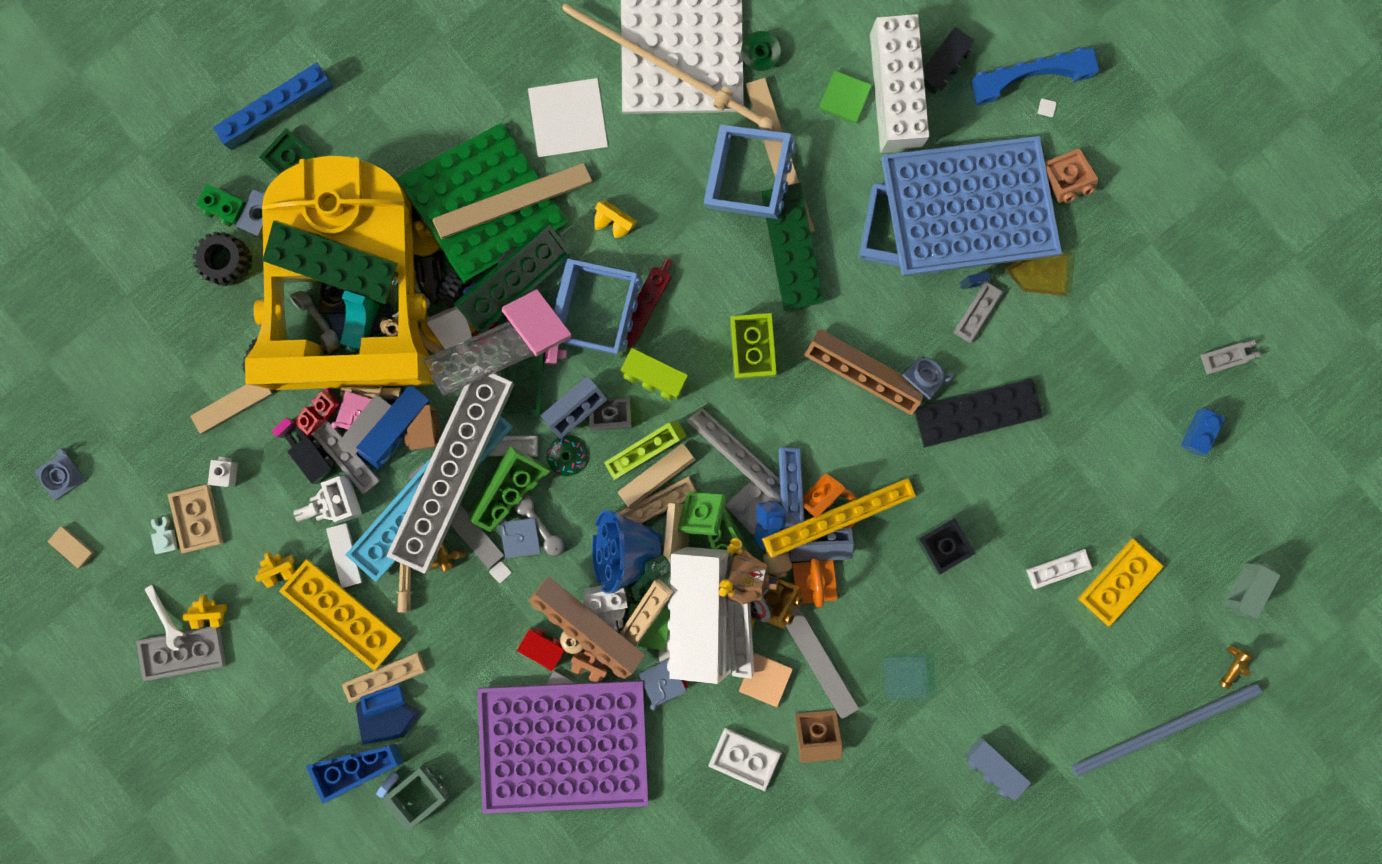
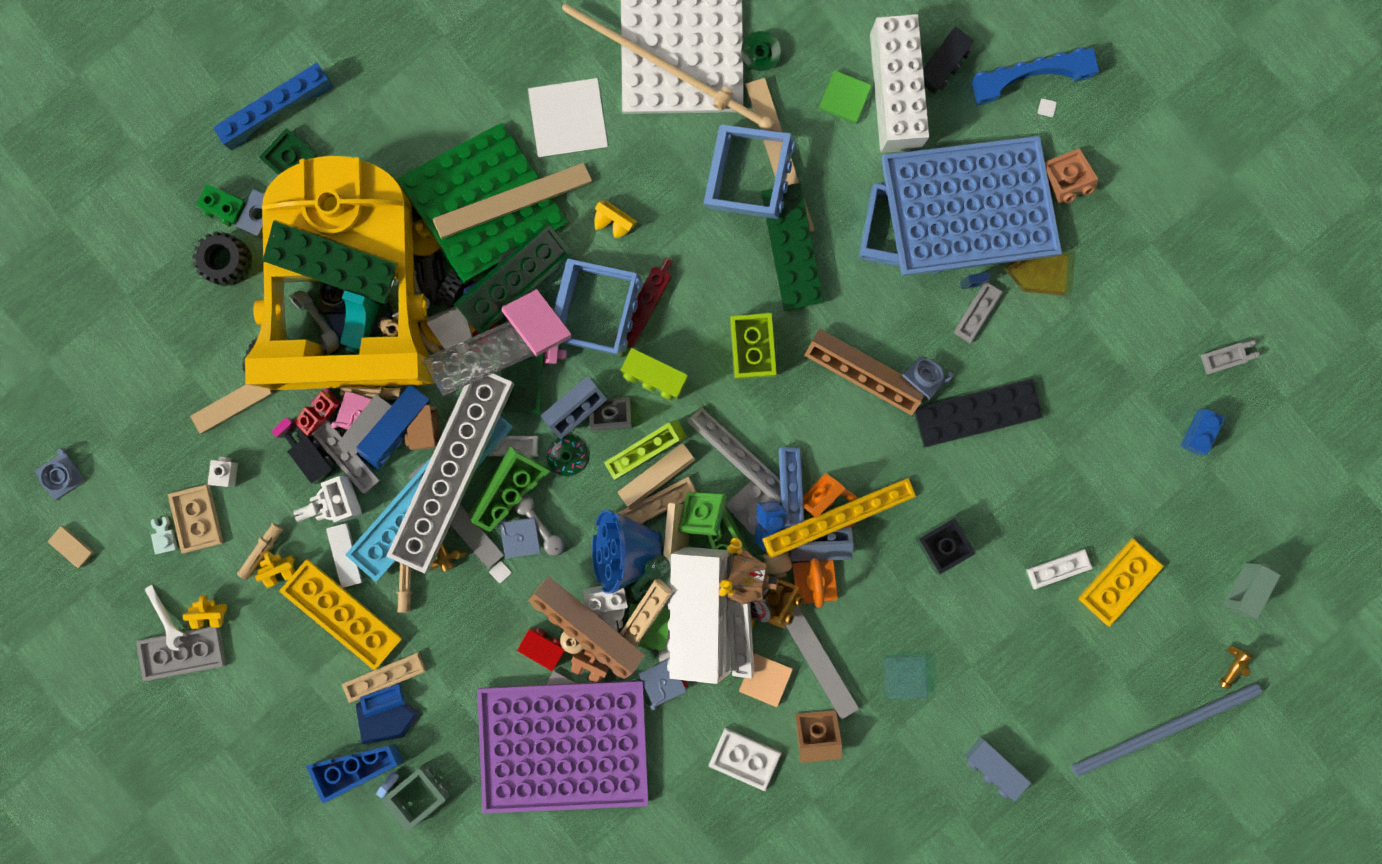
(265, 543): none -> tan pin

